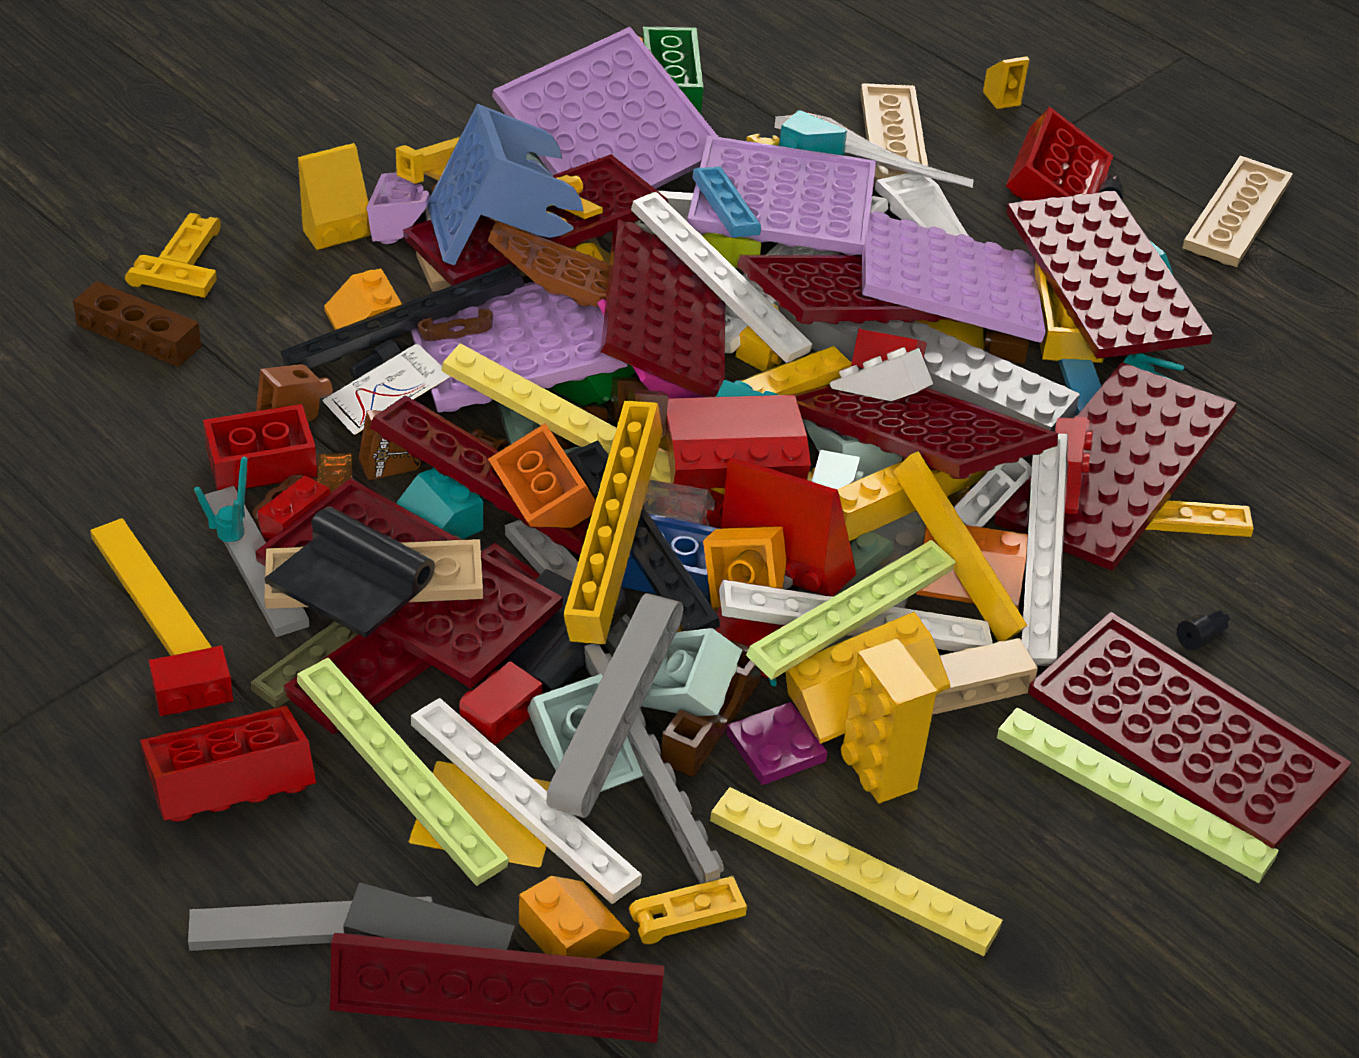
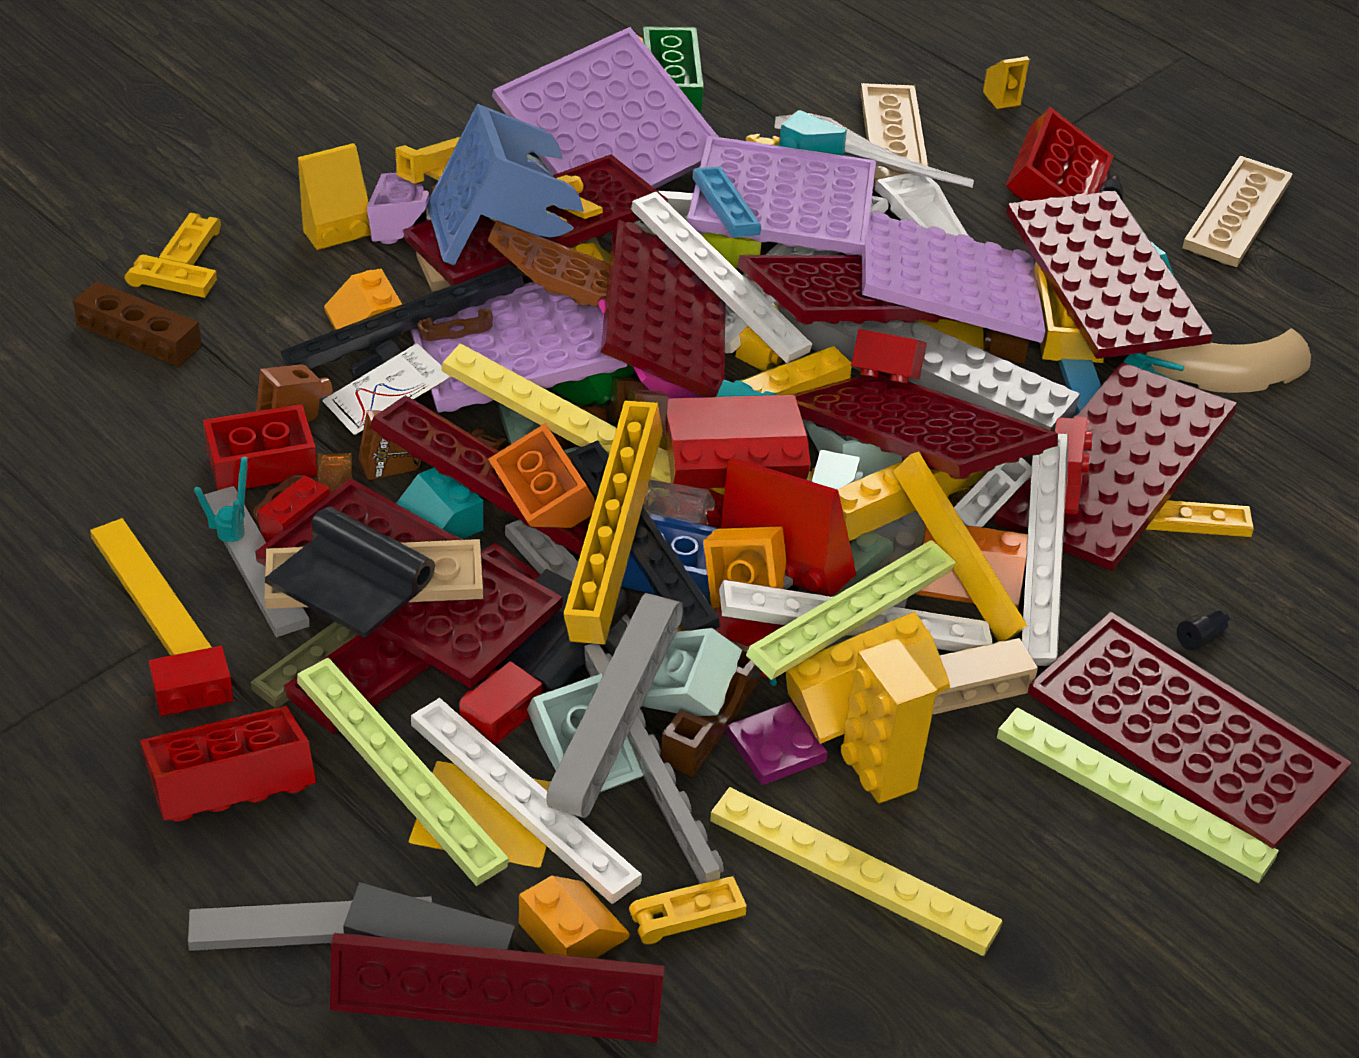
(888, 379): white slope -> none
(1238, 366): none -> tan brick

